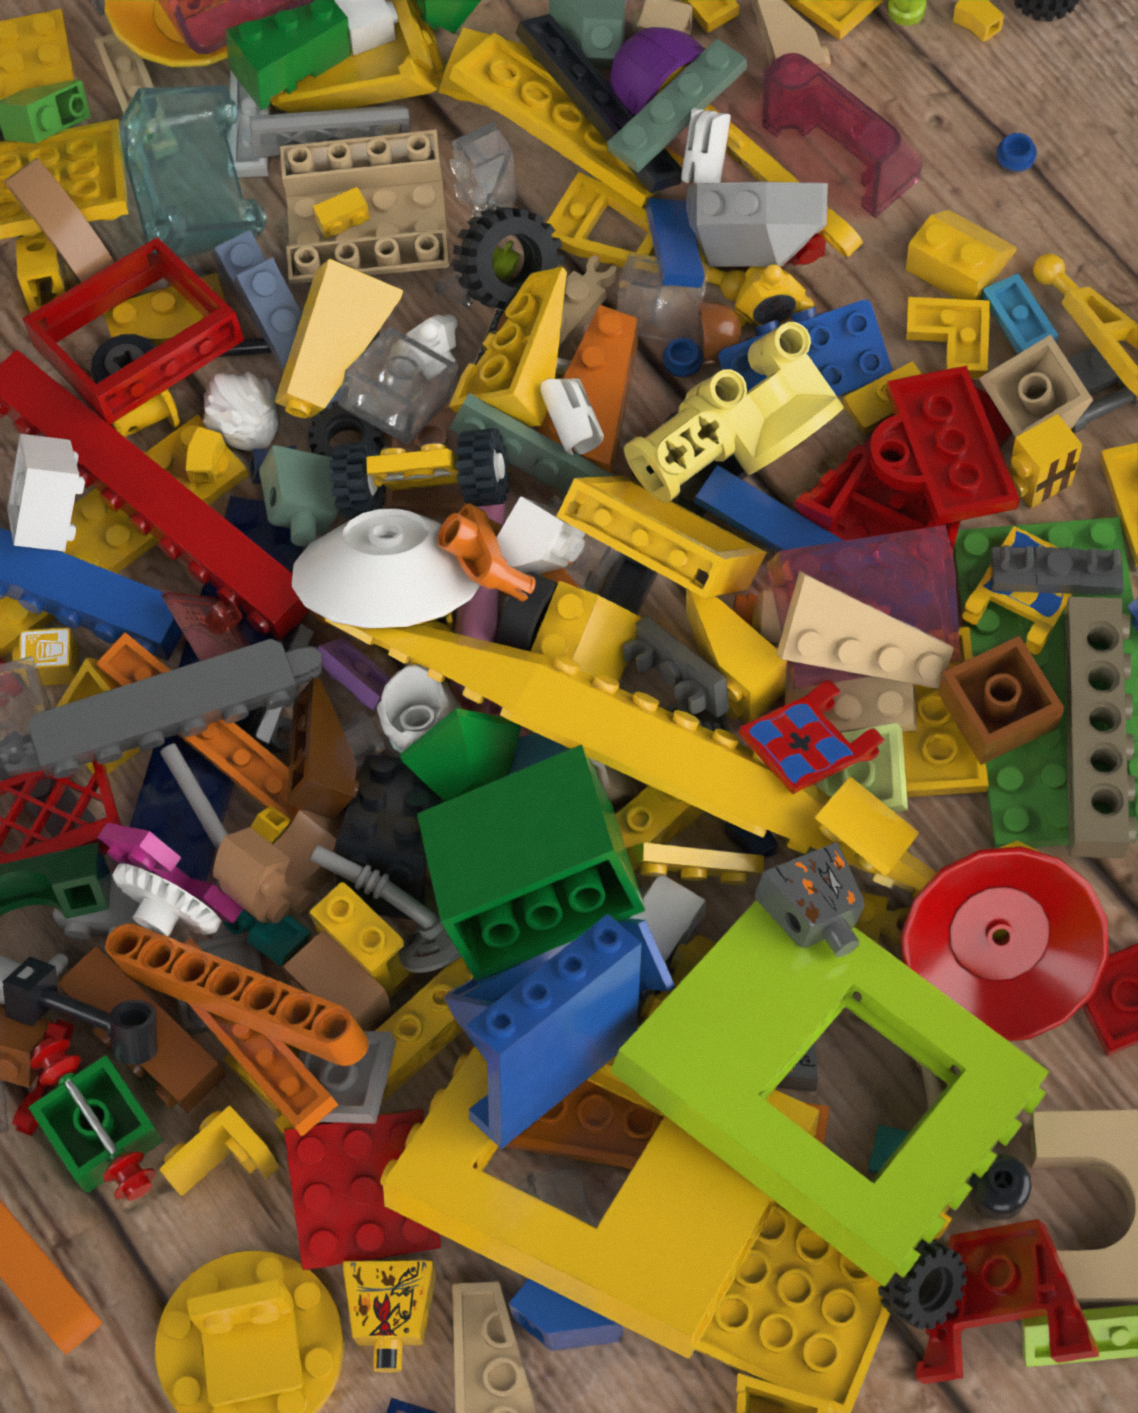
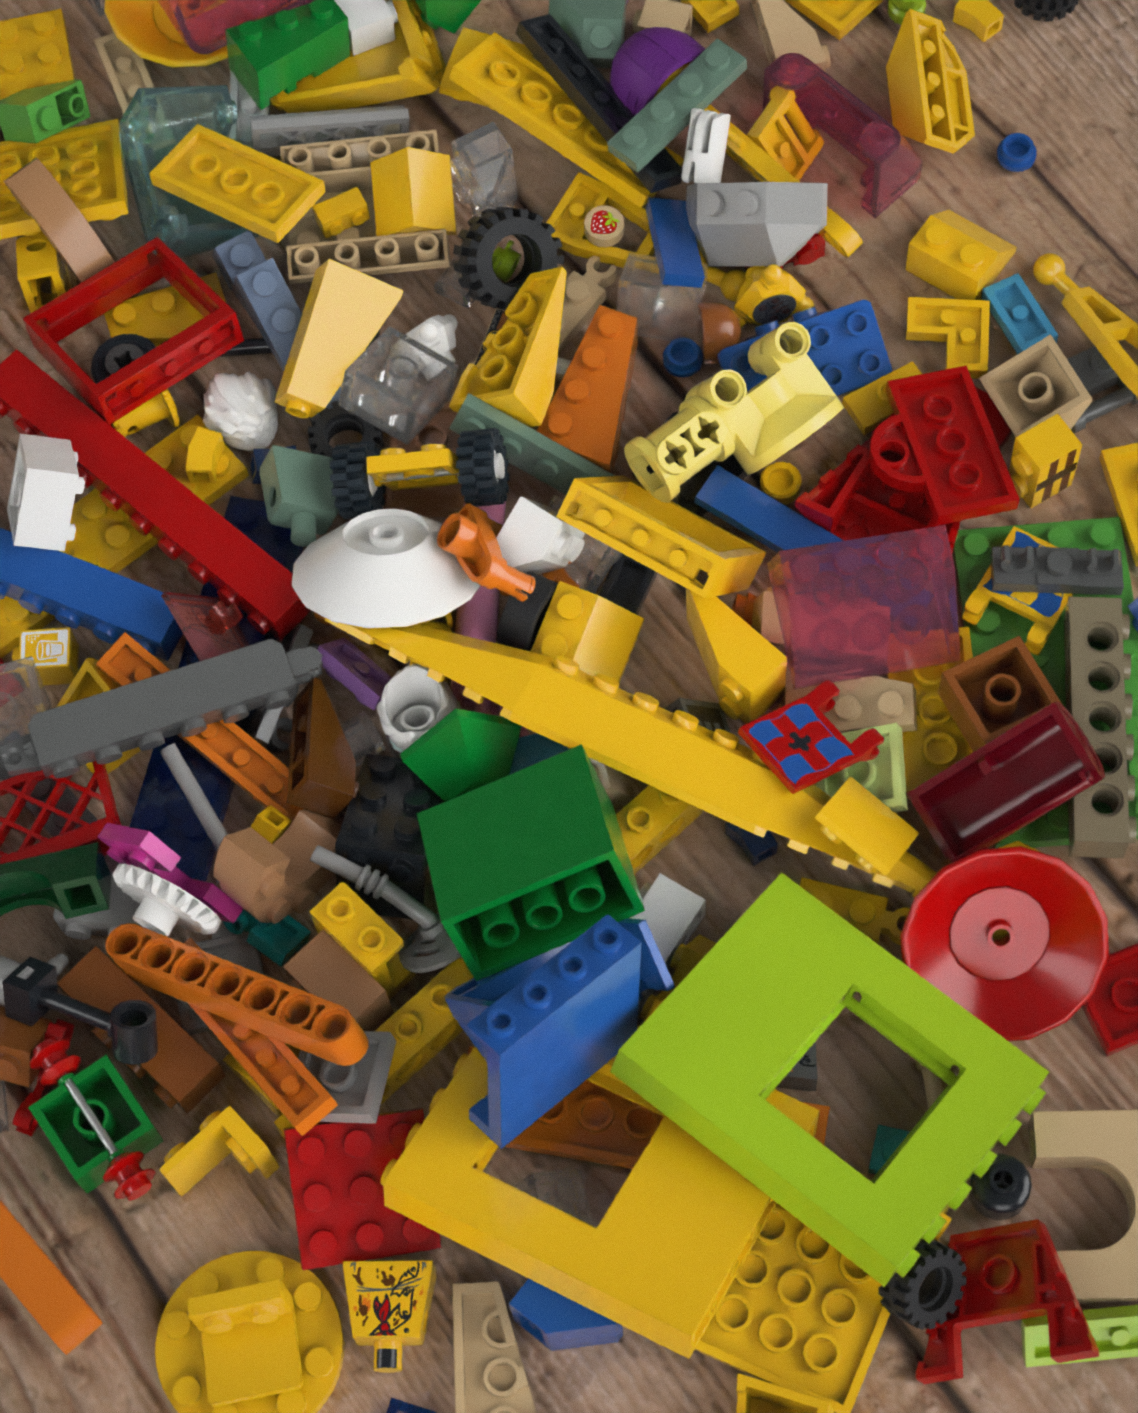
(237, 183): none -> yellow plate
(413, 192): none -> yellow slope
(572, 415): white arm -> none
(604, 226): none -> tan tile
(679, 668): dark grey plate -> none
(695, 863): yellow plate -> none
(777, 138): none -> yellow plate
(781, 482): none -> yellow tile
(814, 899): dark grey torso -> none
(851, 636): tan wing -> none
(928, 85): none -> yellow wedge
(1007, 783): none -> dark red container

